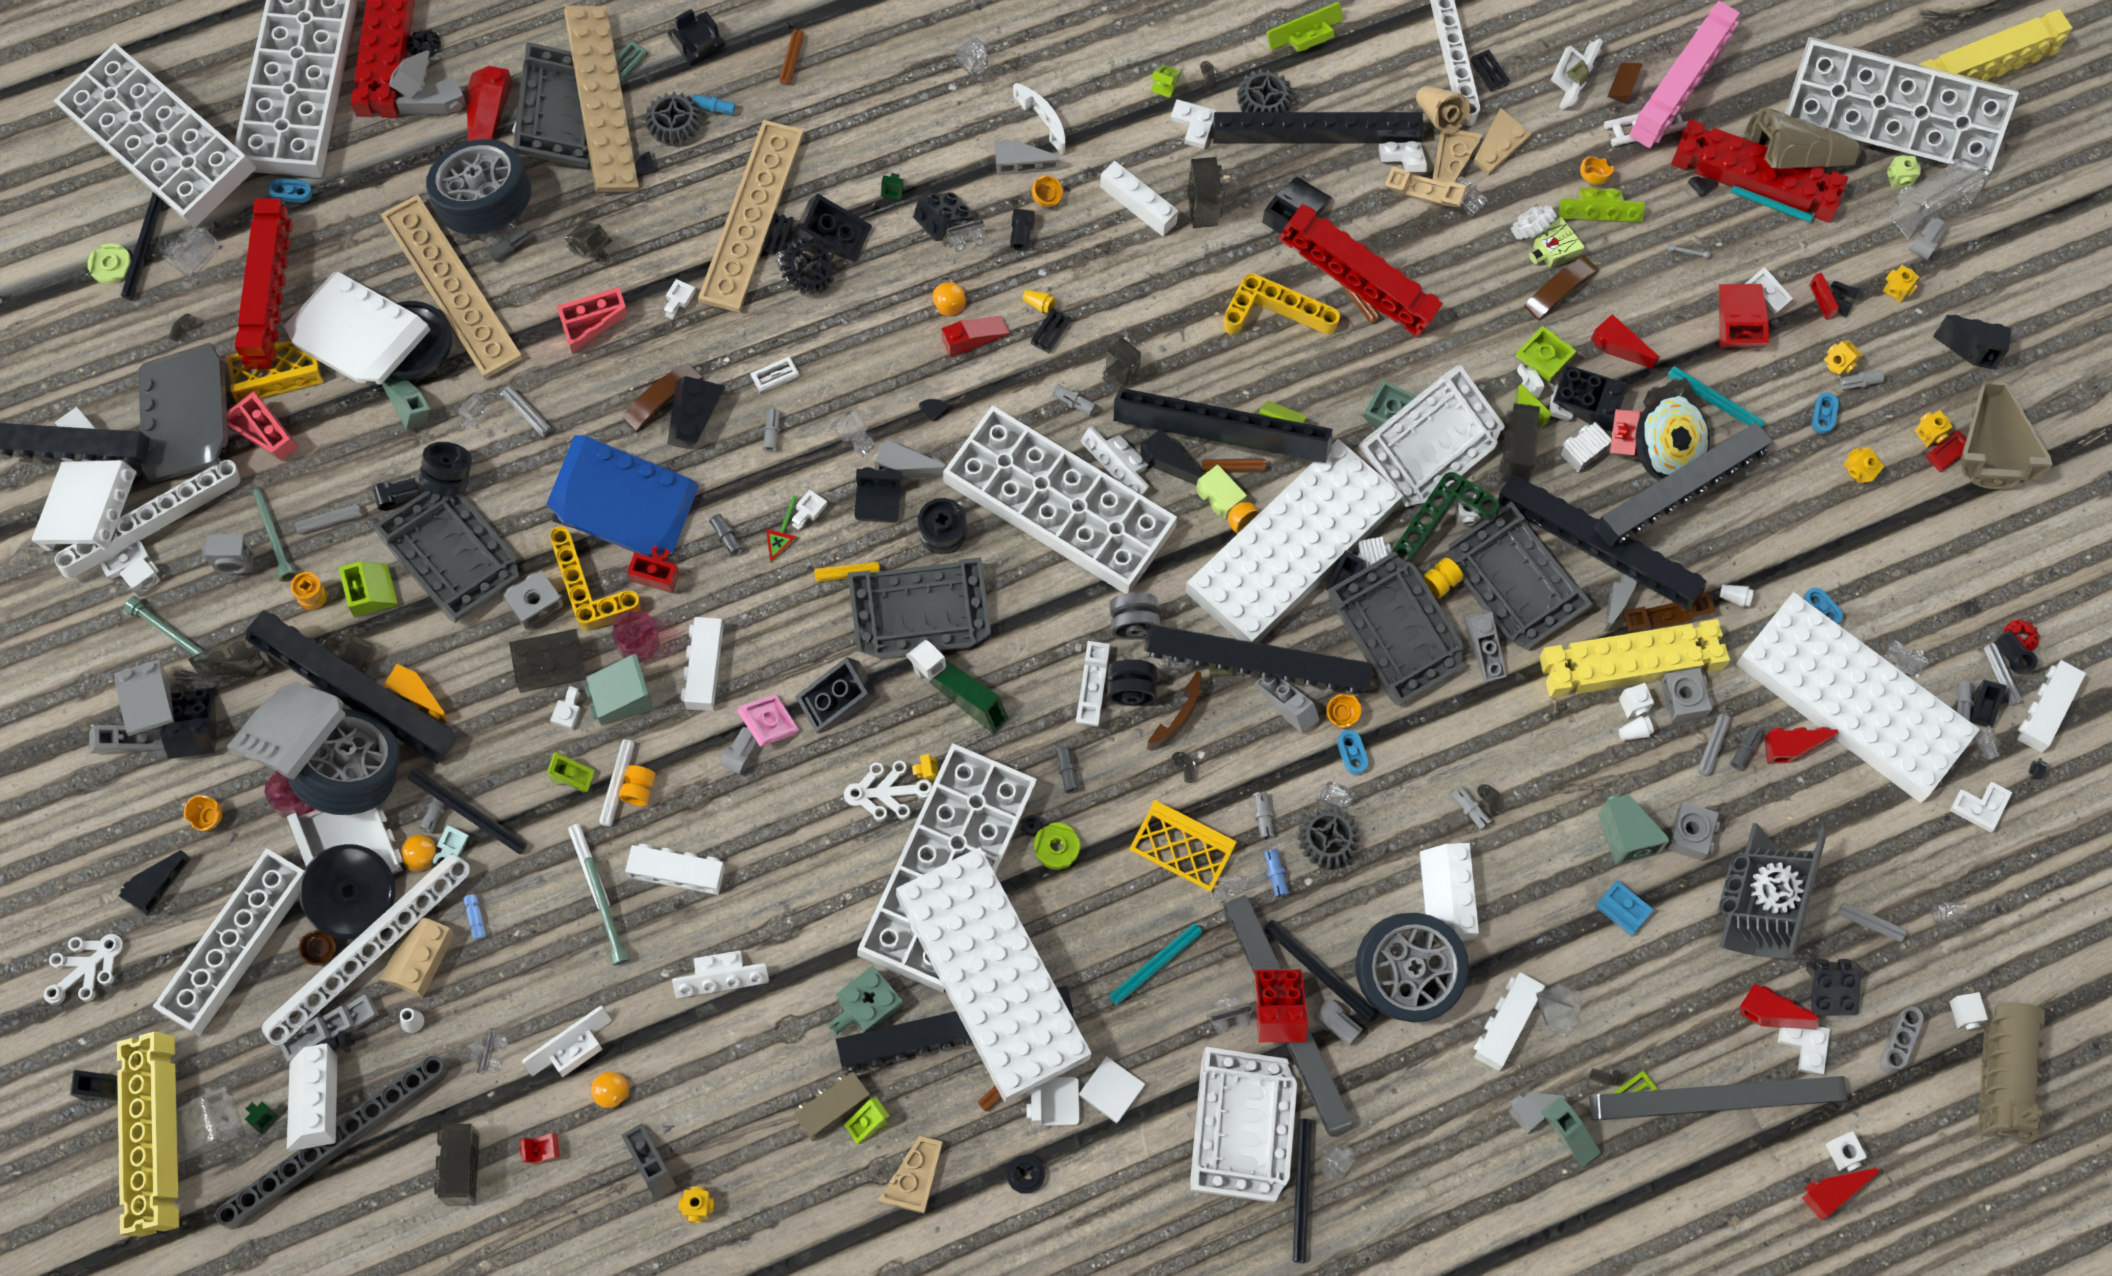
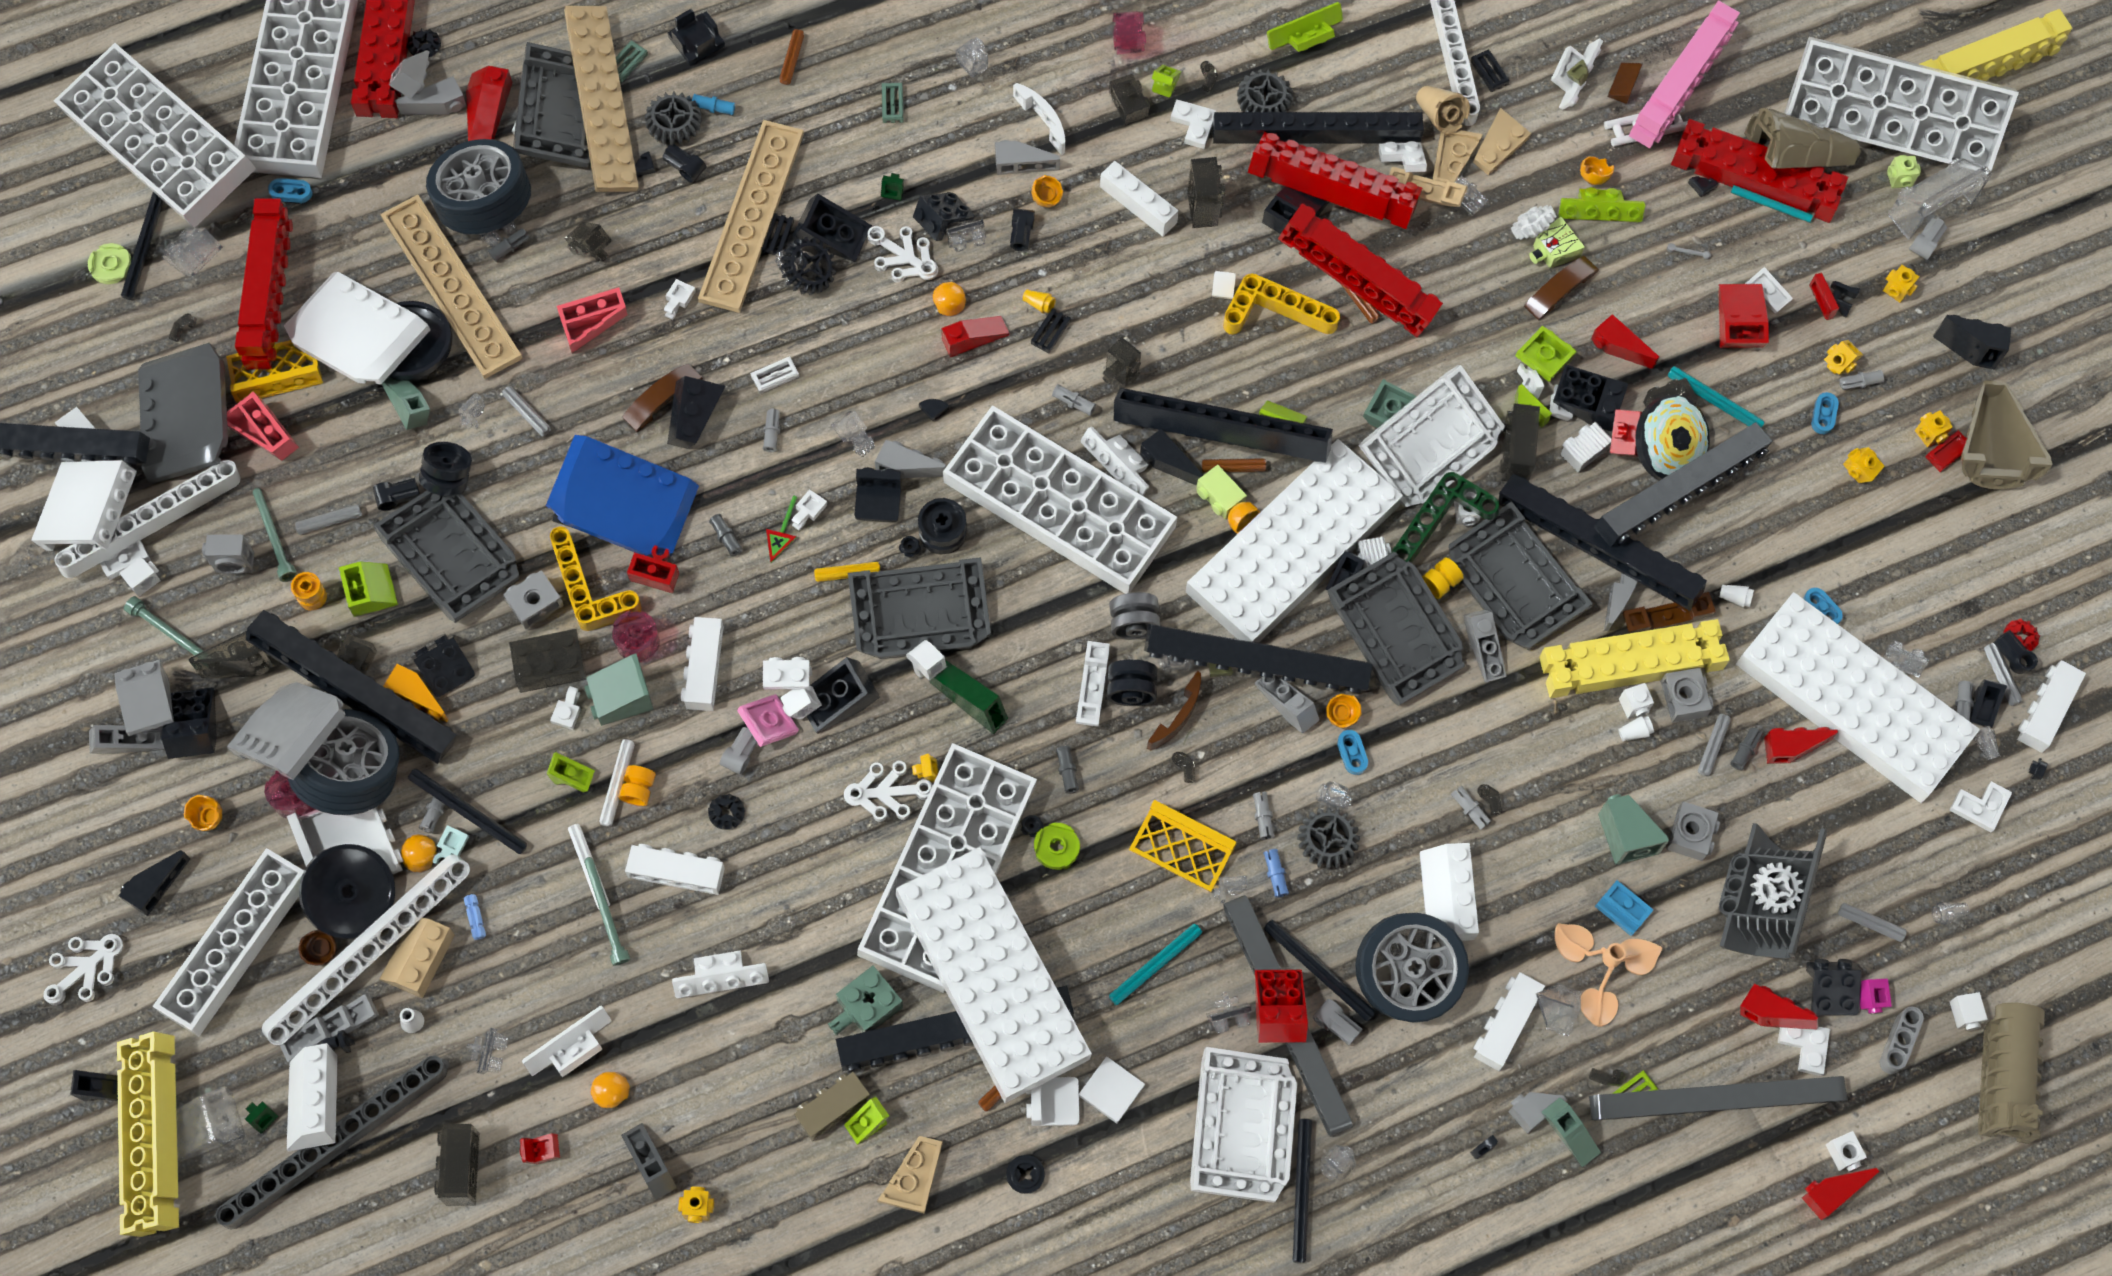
(443, 665): none -> black bracket
(688, 166): none -> black piece
(727, 821): none -> black gear
(786, 673): none -> white bracket
(800, 702): none -> white brick
(892, 117): none -> sand green tile
(904, 256): none -> white plant
(905, 542): none -> black plate
(1128, 32): none -> clear pink brick
(1129, 99): none -> clear smoke brick
(1223, 285): none -> white slope
(1335, 180): none -> red brick
(1484, 1147): none -> black tile
(1639, 959): none -> light nougat plant
(1875, 995): none -> dark pink brick

